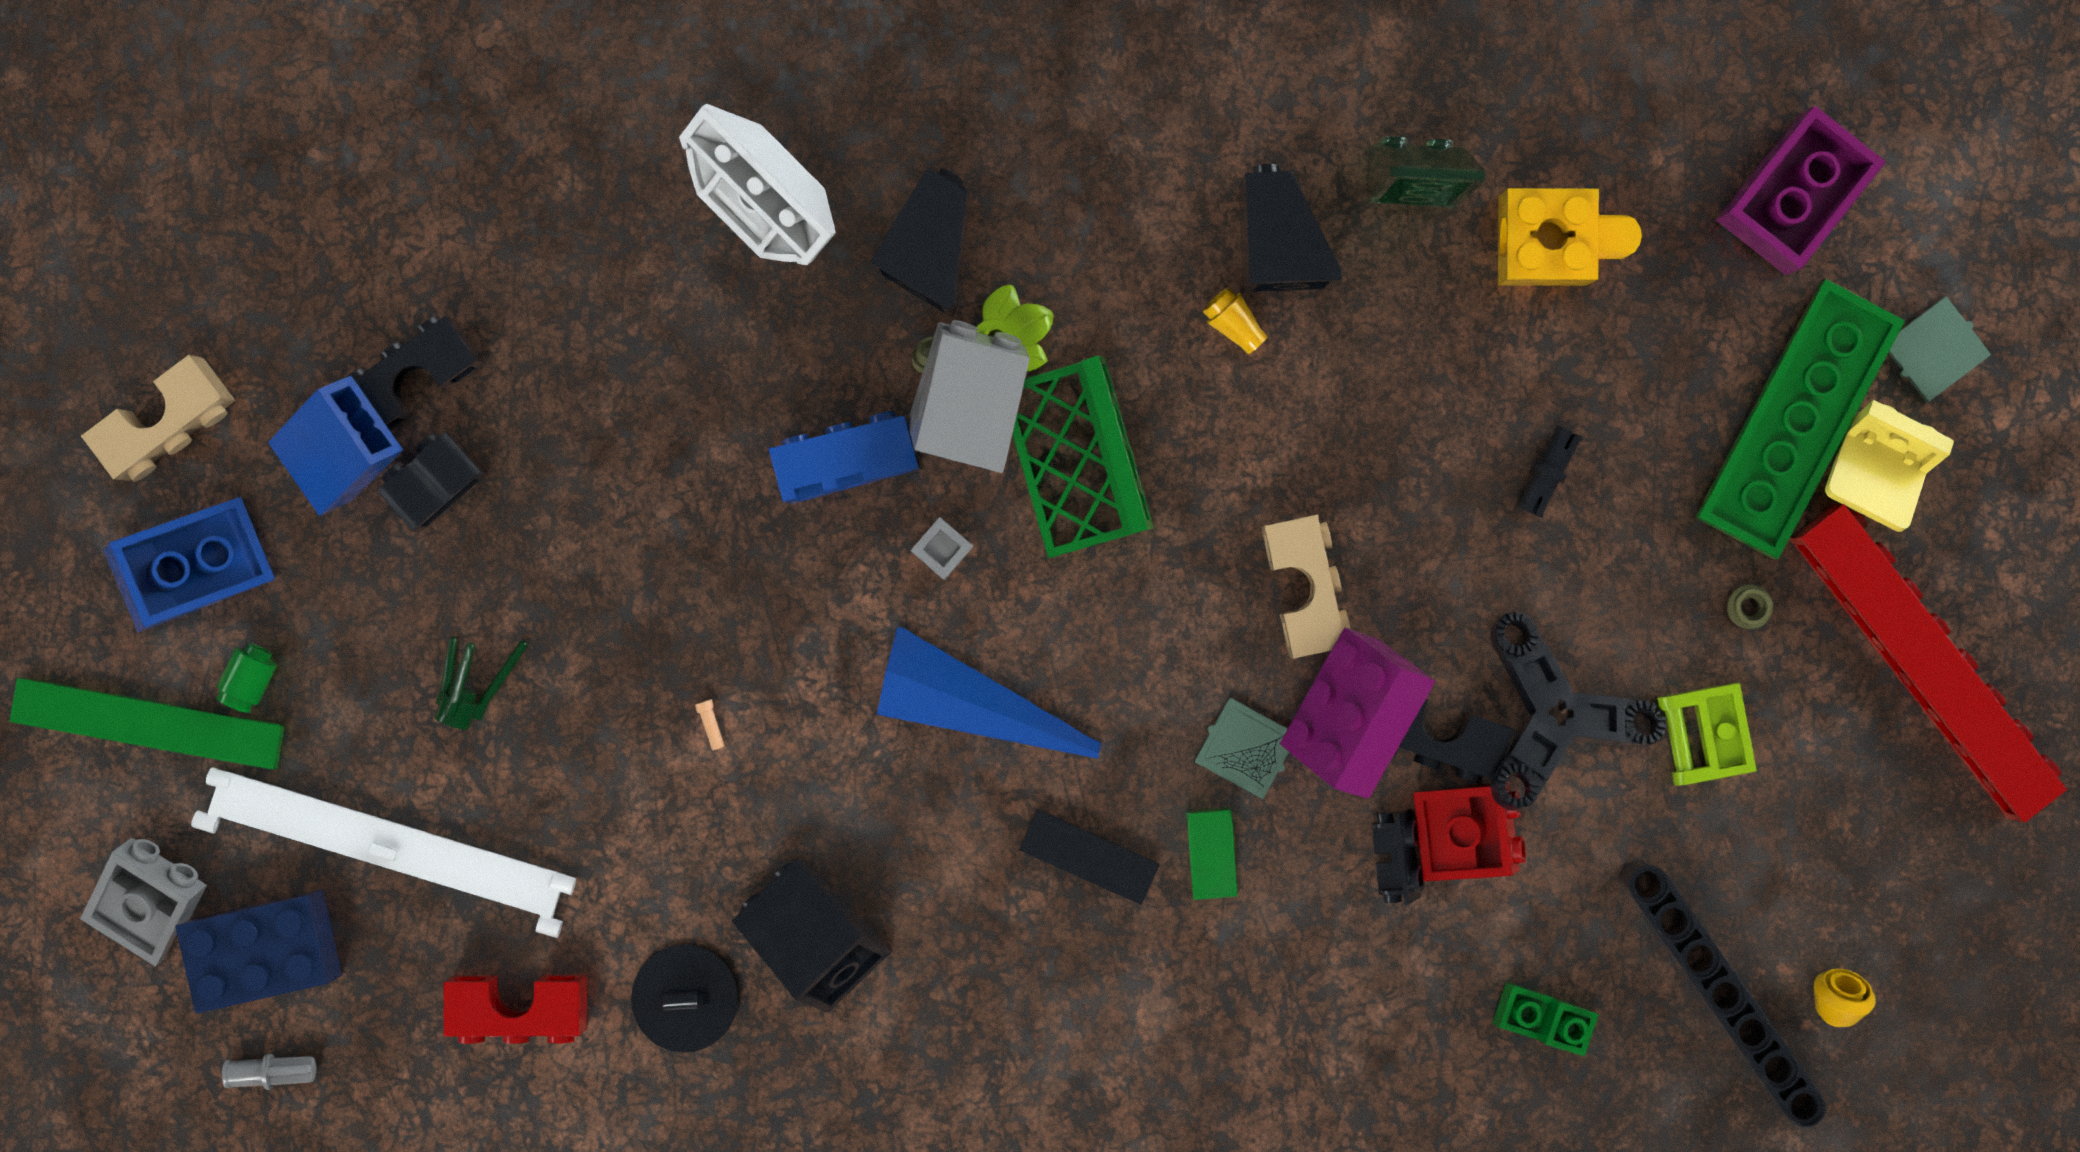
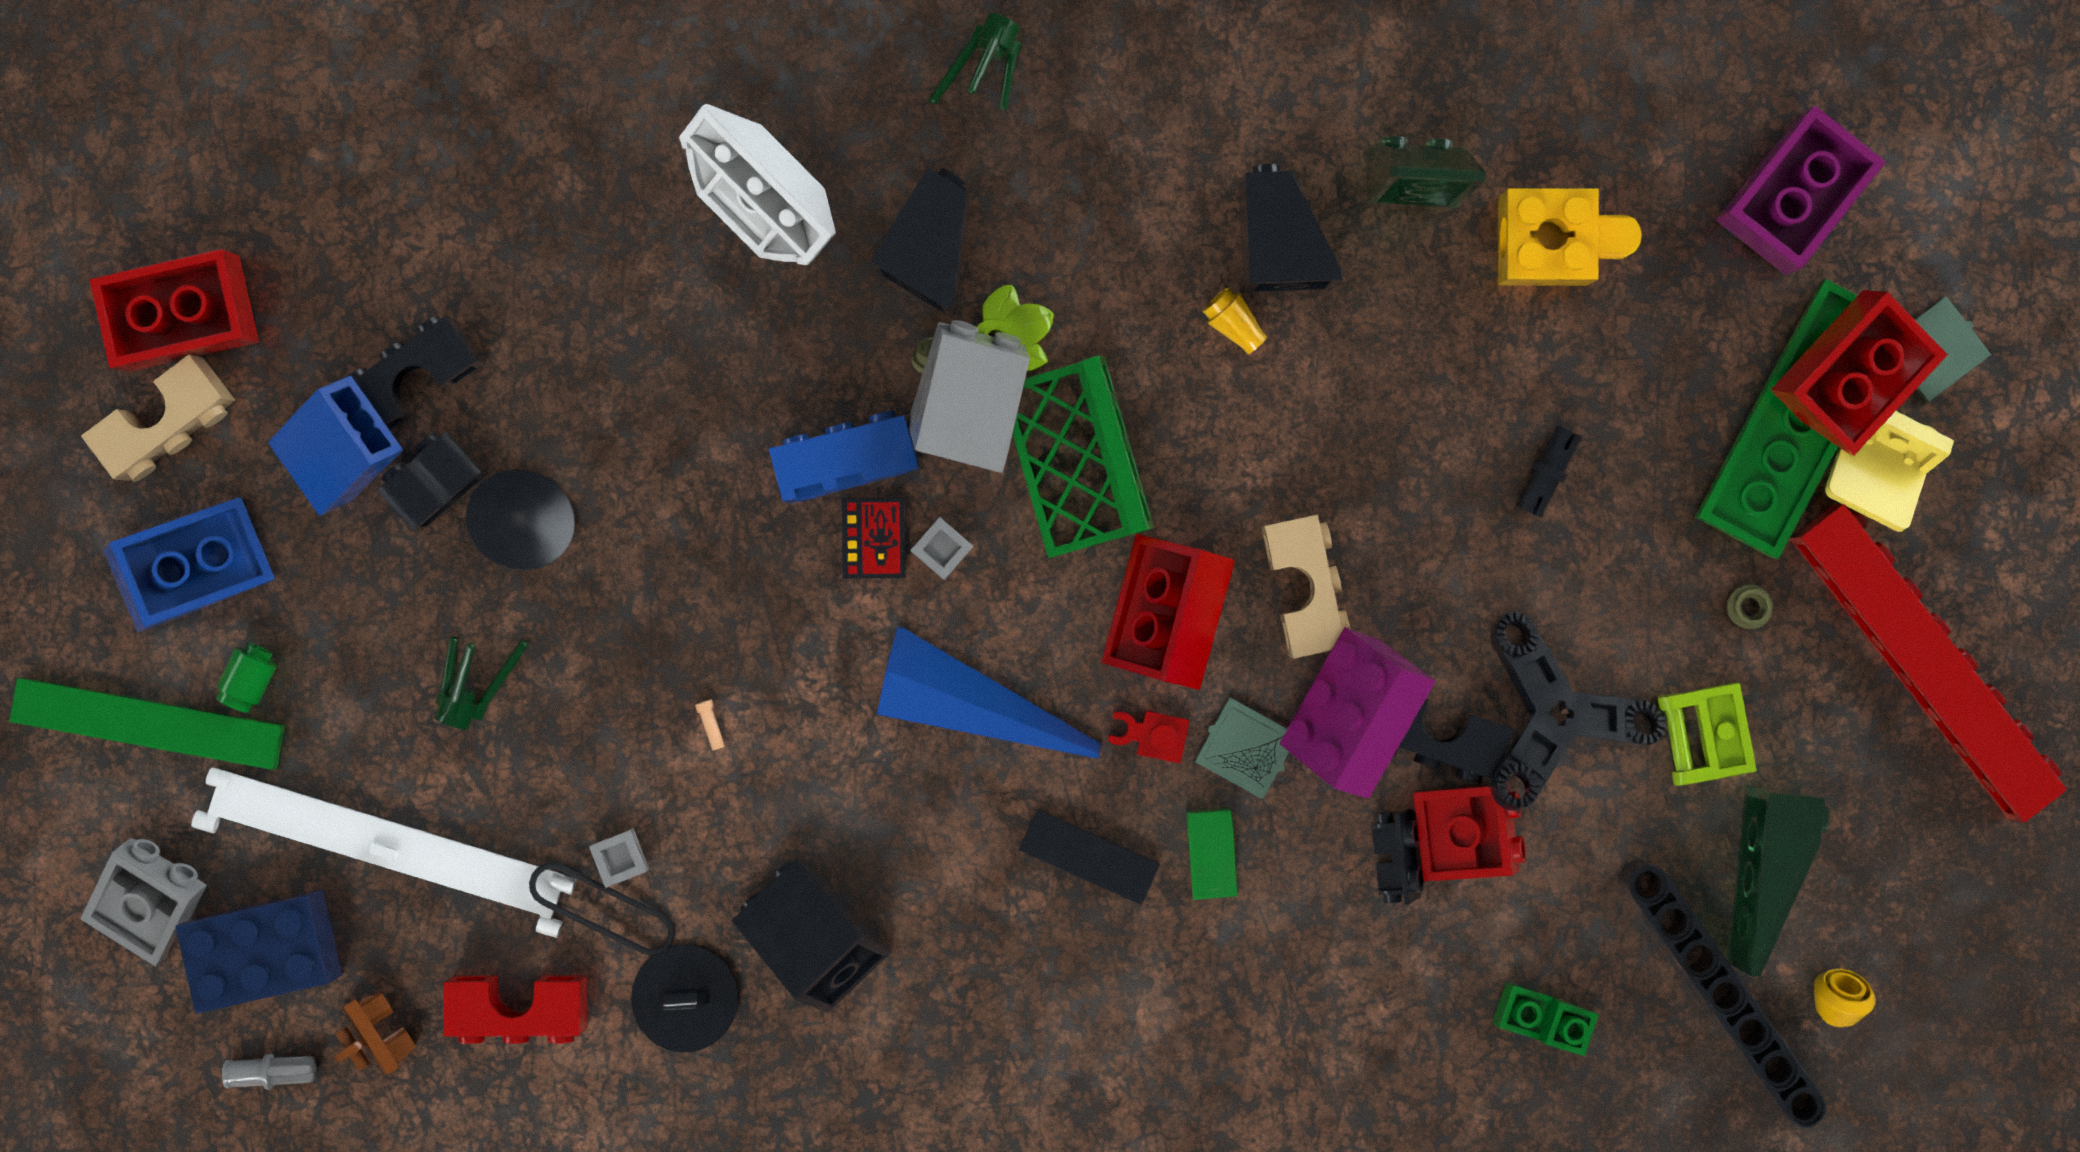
(174, 310): none -> red brick
(386, 1051): none -> dark orange hips
(520, 520): none -> black shield
(619, 858): none -> light grey plate
(656, 951): none -> black piece
(873, 538): none -> piece
(995, 40): none -> dark green plant
(1158, 736): none -> red plate
(1168, 611): none -> red slope
(1774, 855): none -> clear green slope
(1859, 370): none -> red slope

